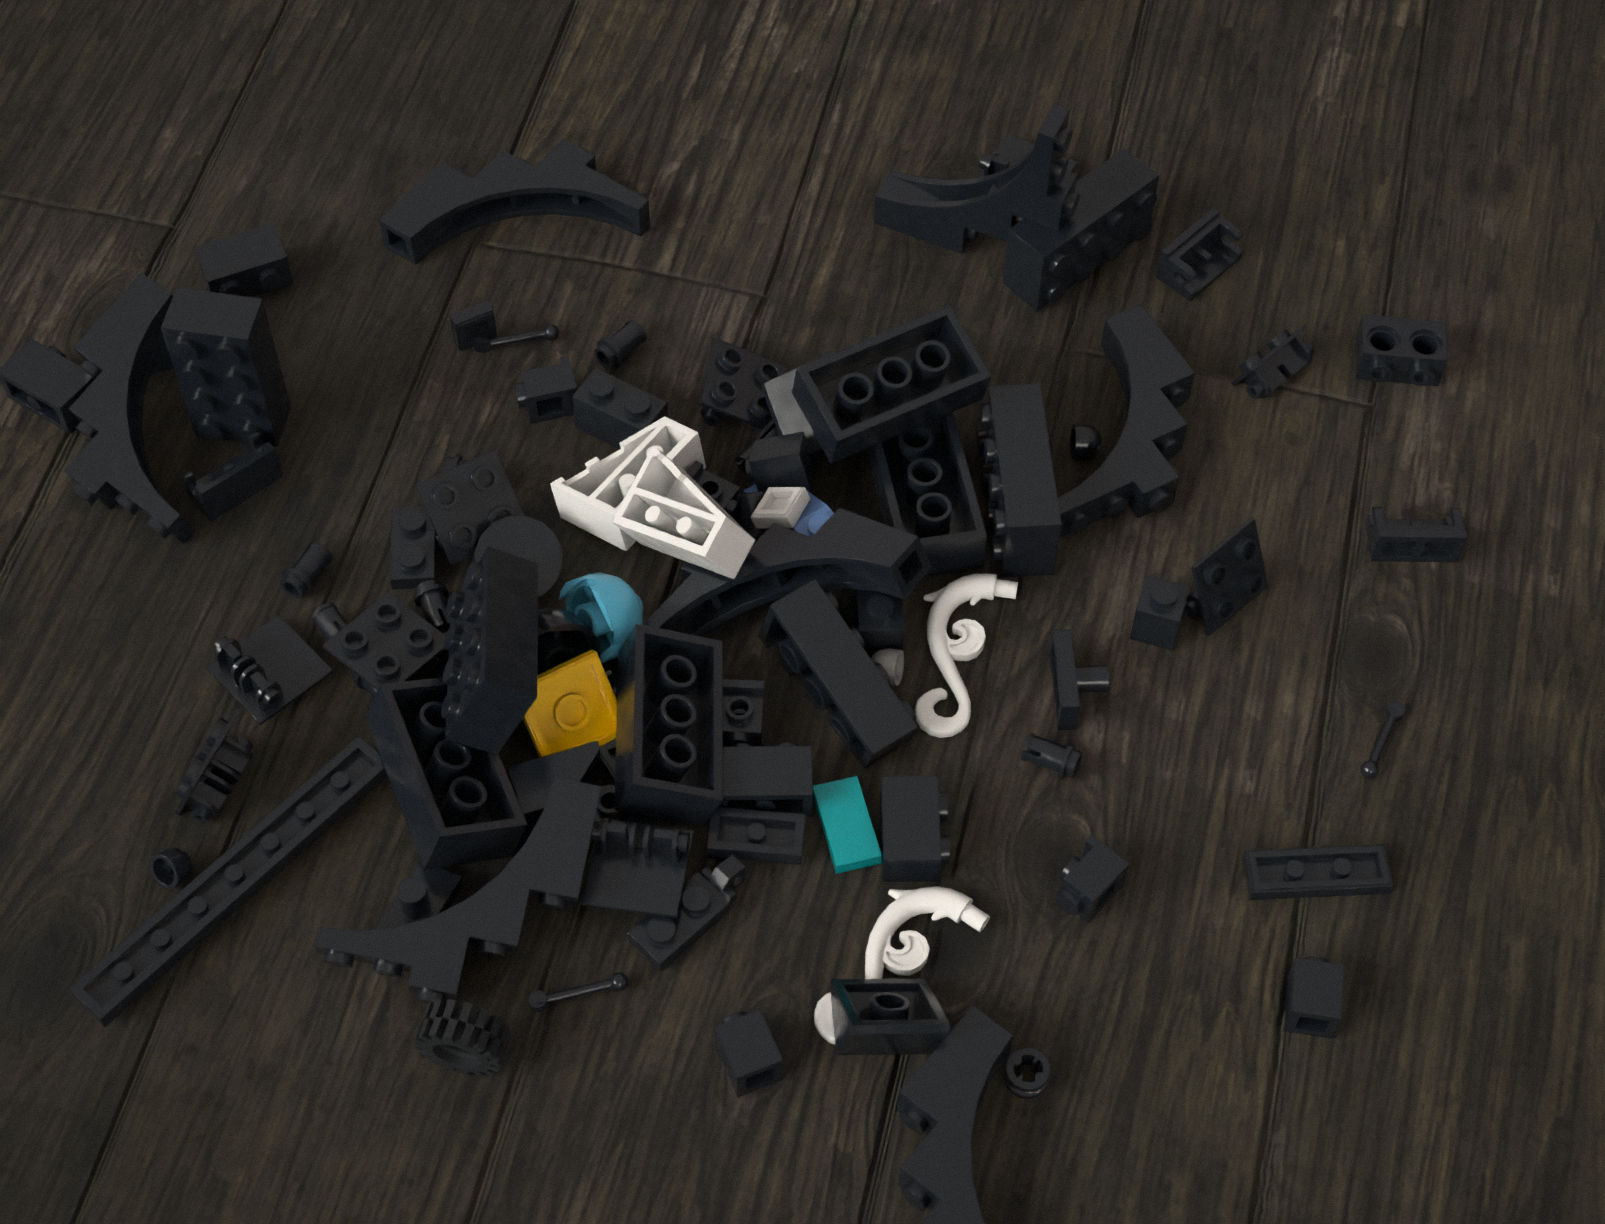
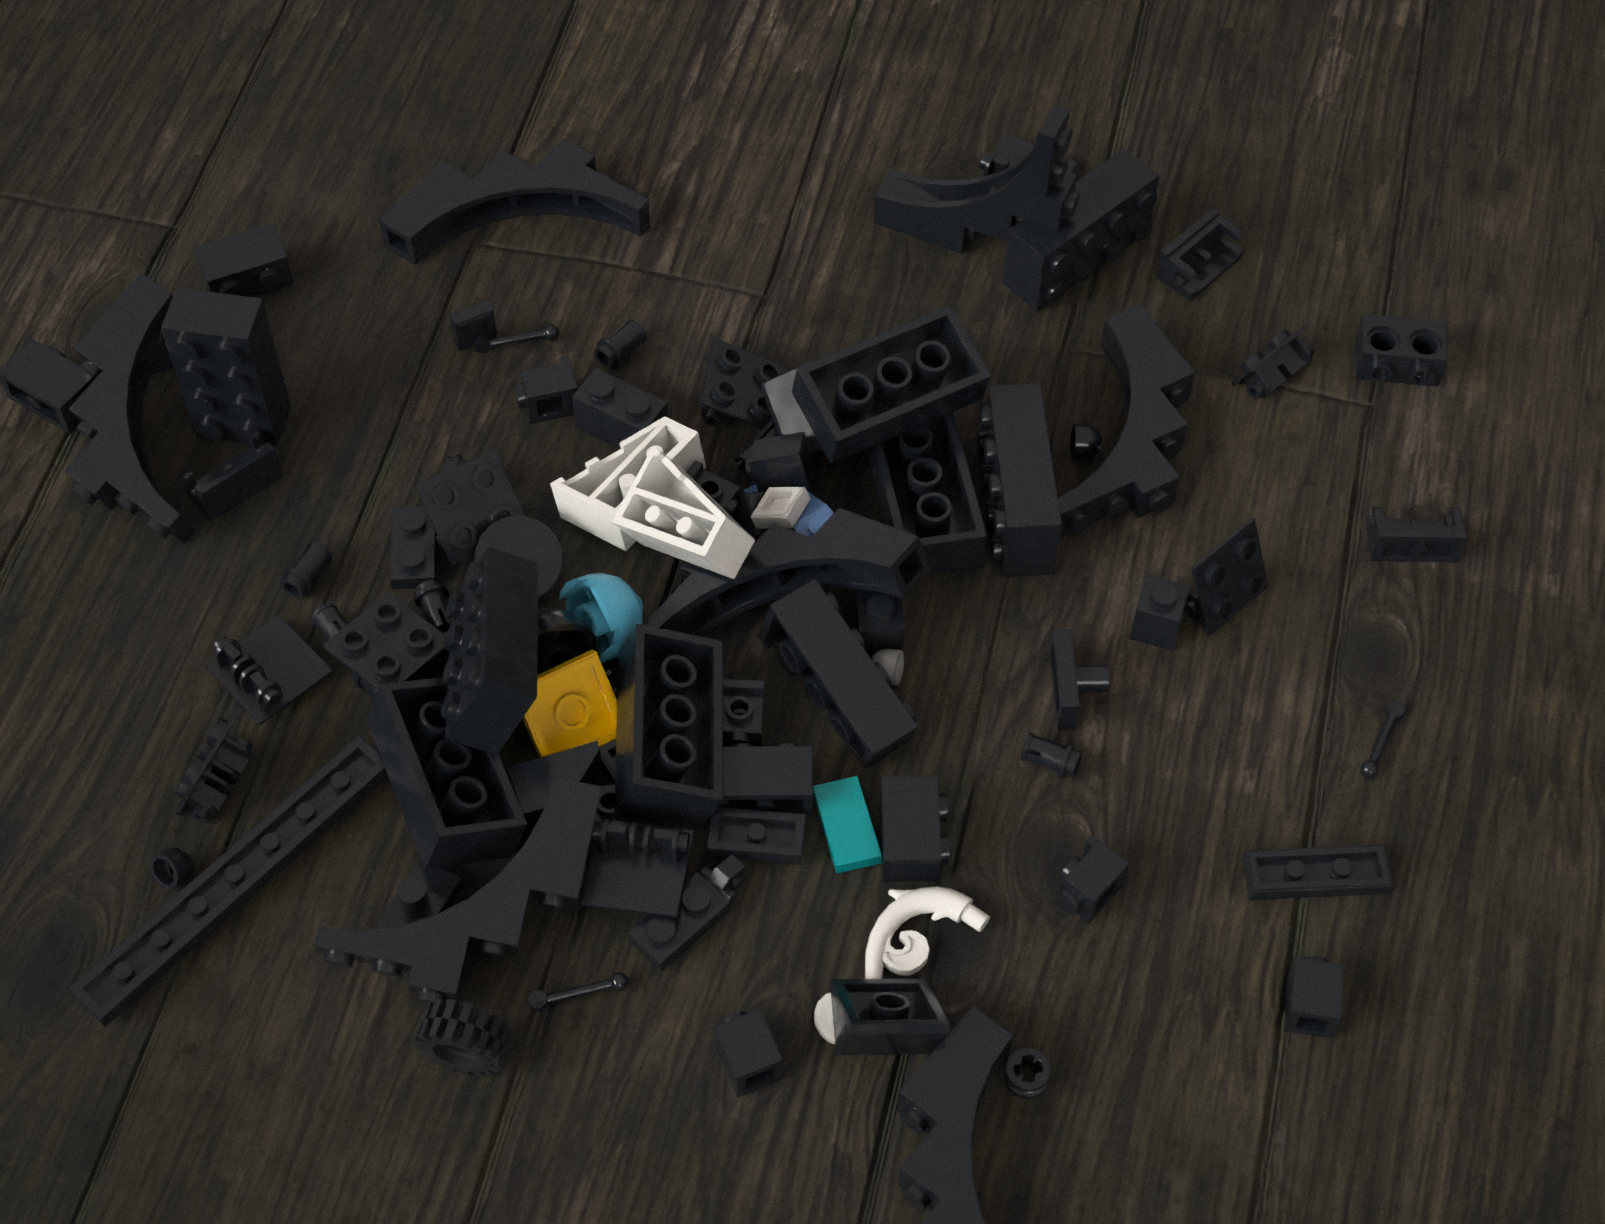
(946, 650): white plant -> none

